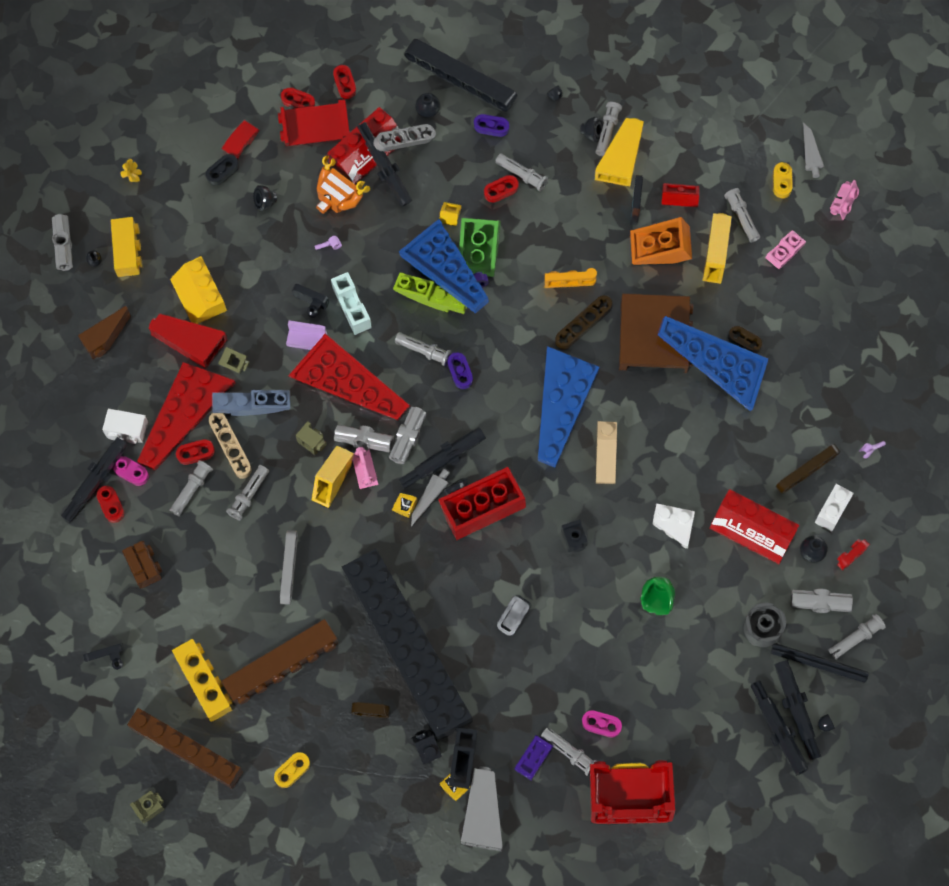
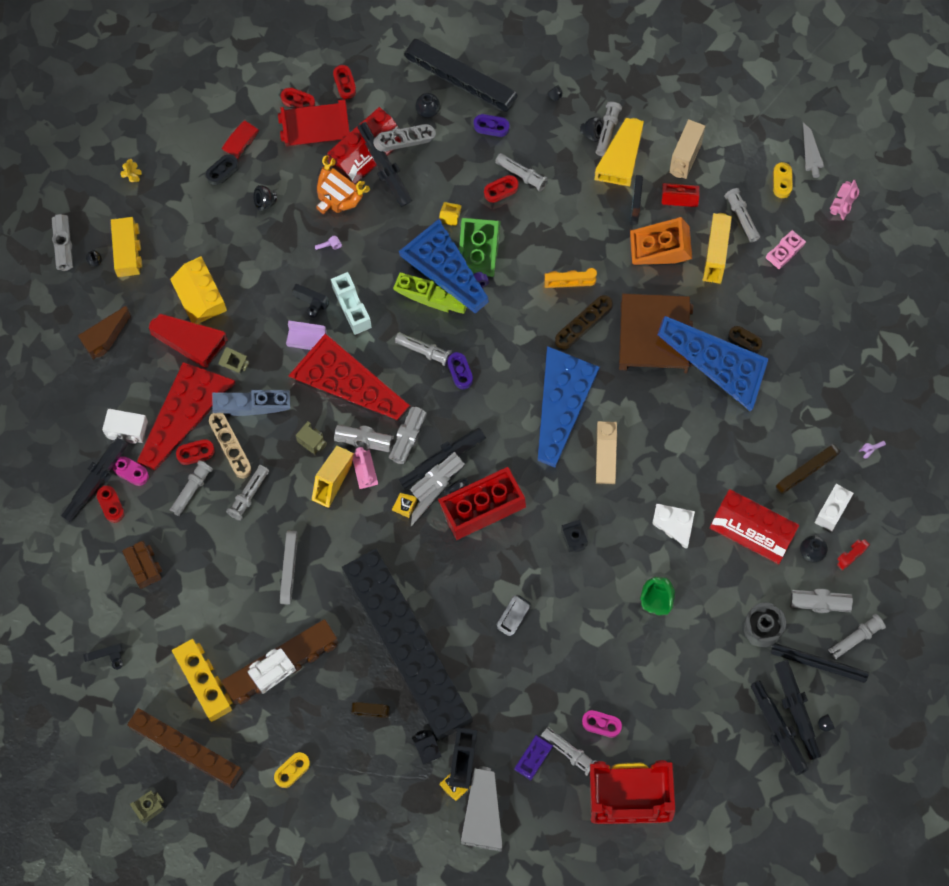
(271, 670): none -> white brick
(437, 476): none -> light grey piece
(687, 149): none -> tan brick

